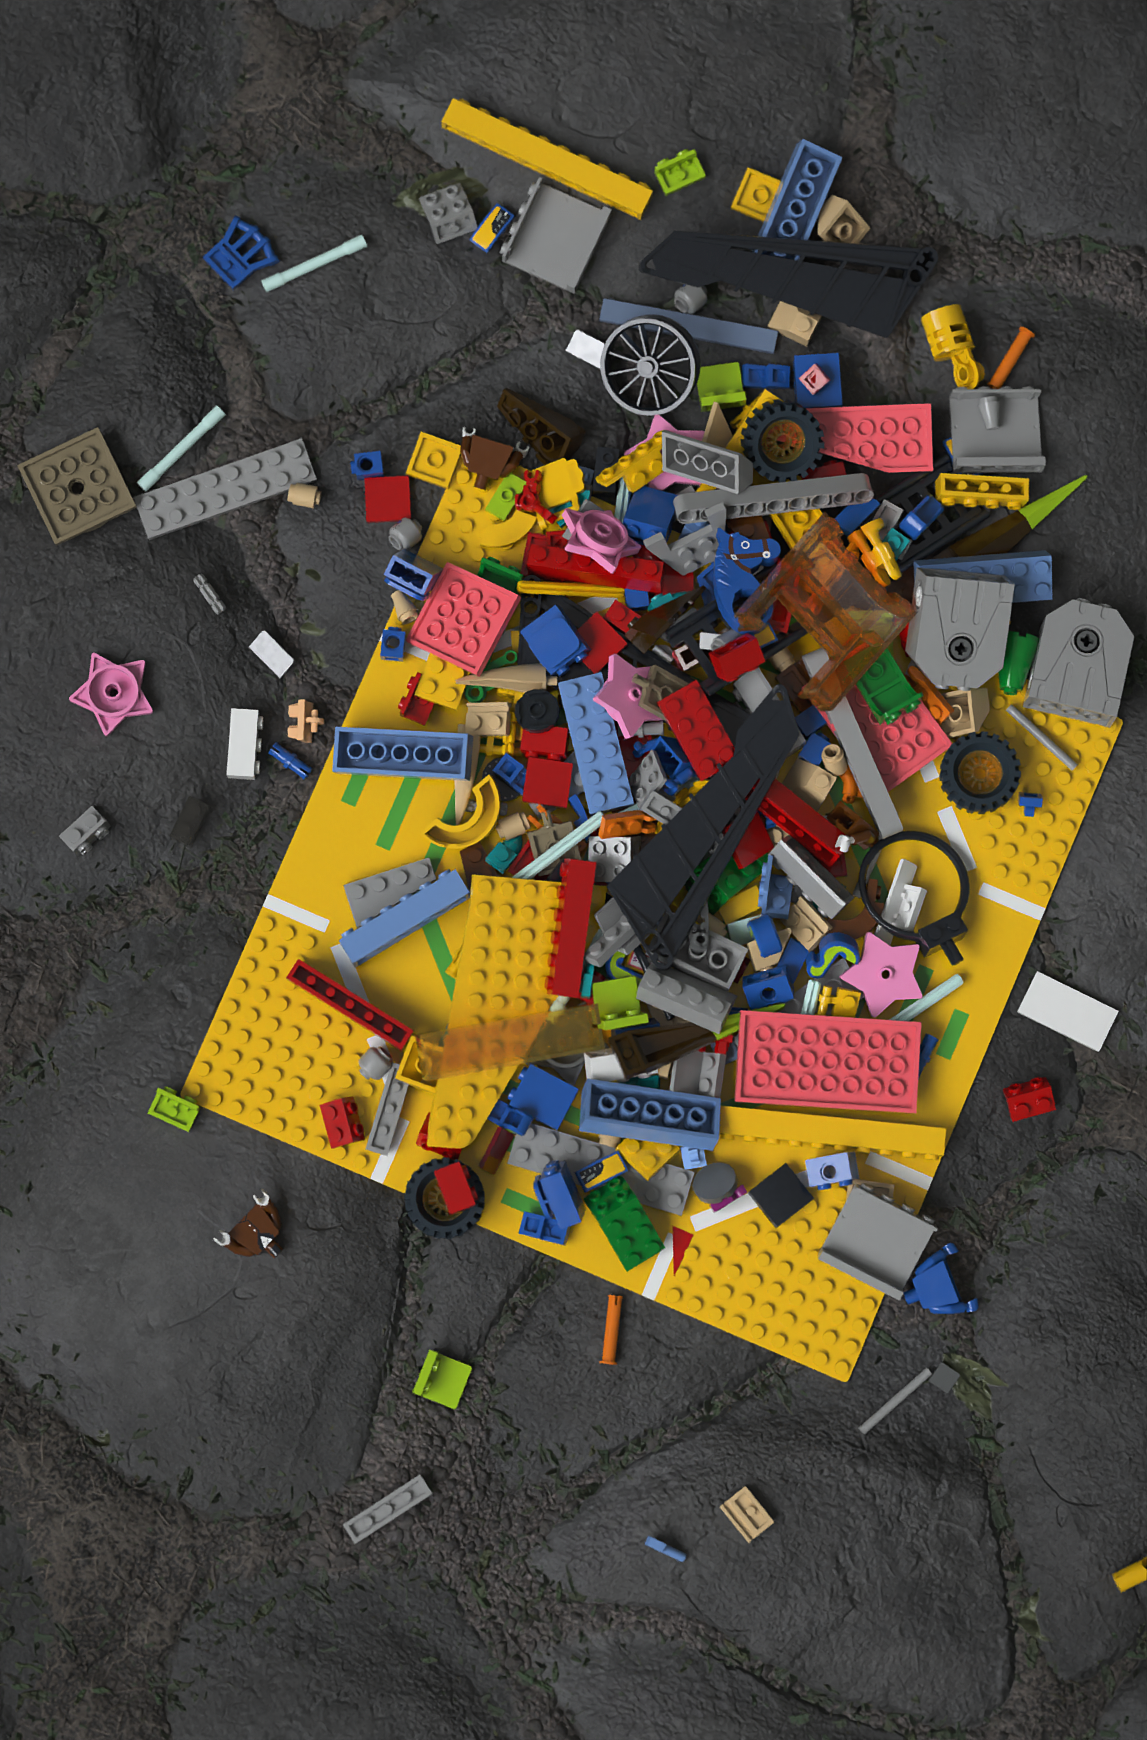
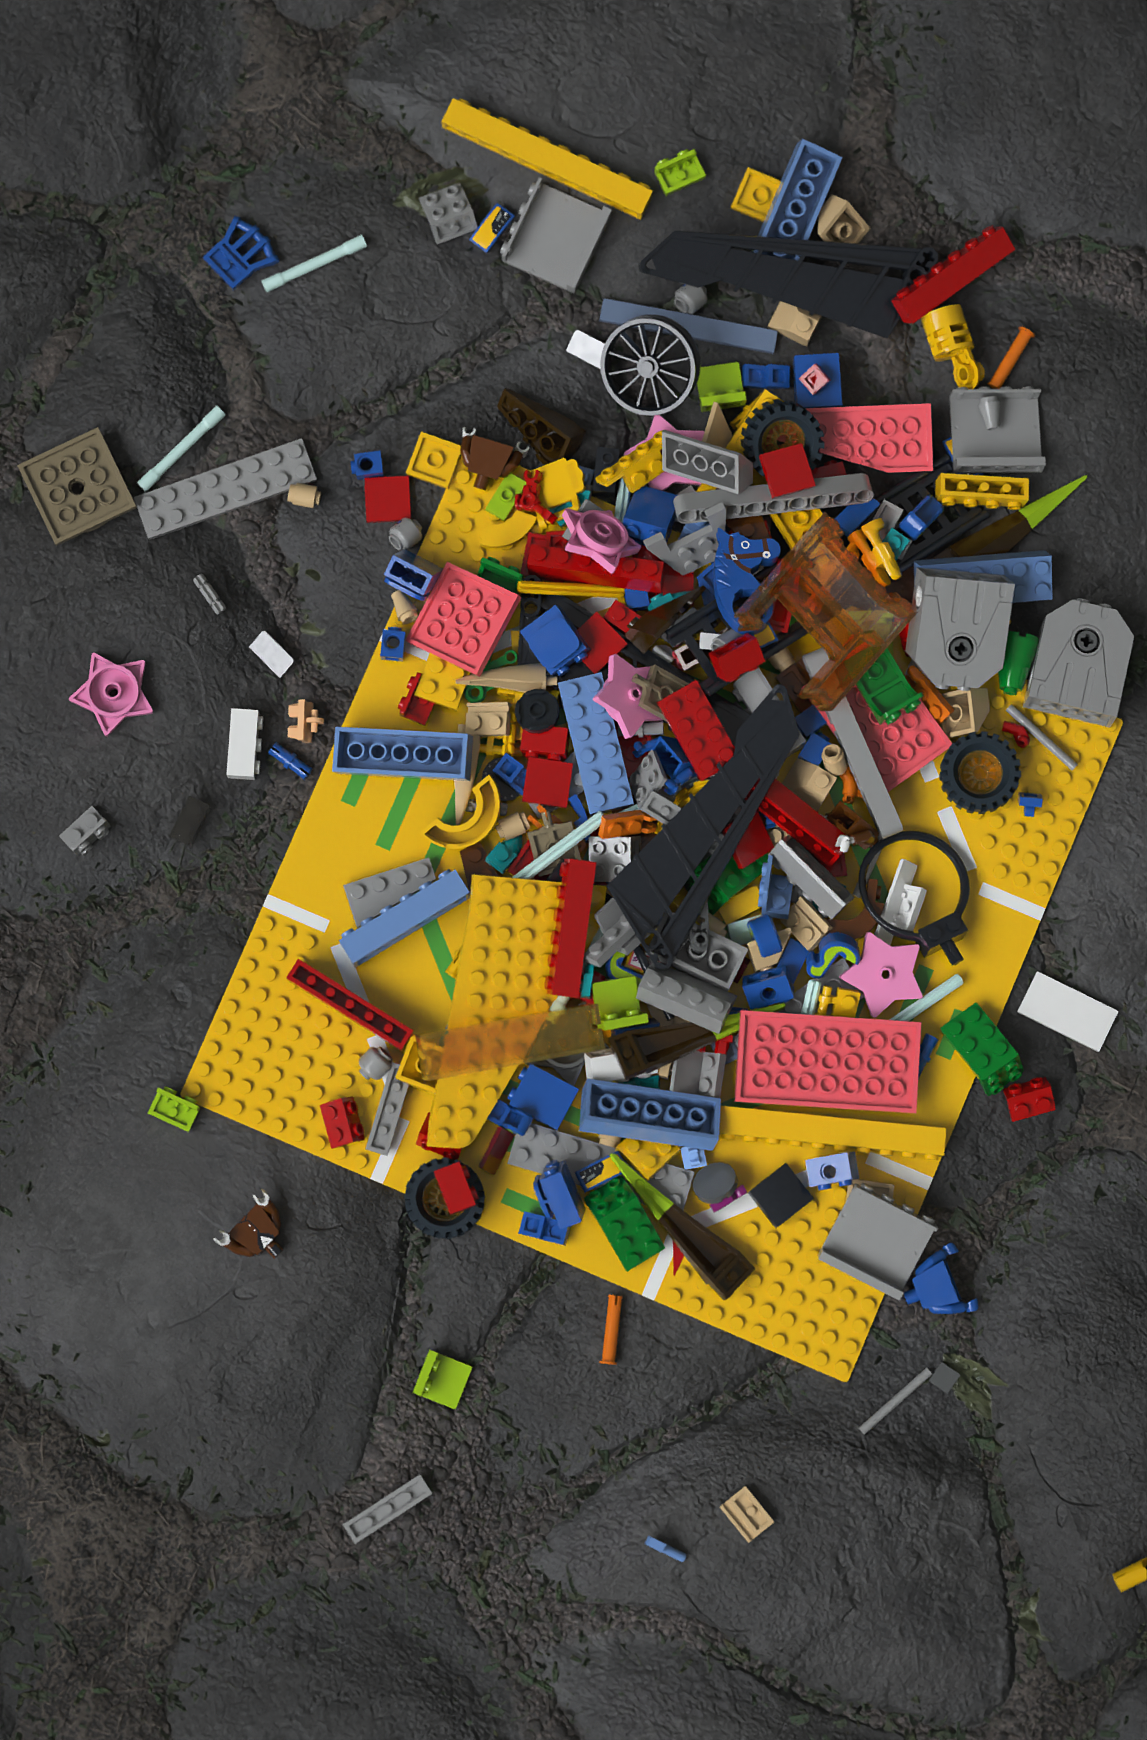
(709, 1255): none -> dark brown plate
(787, 470): none -> red tile
(952, 274): none -> red brick
(983, 1049): none -> green bracket
(1019, 733): none -> red arm

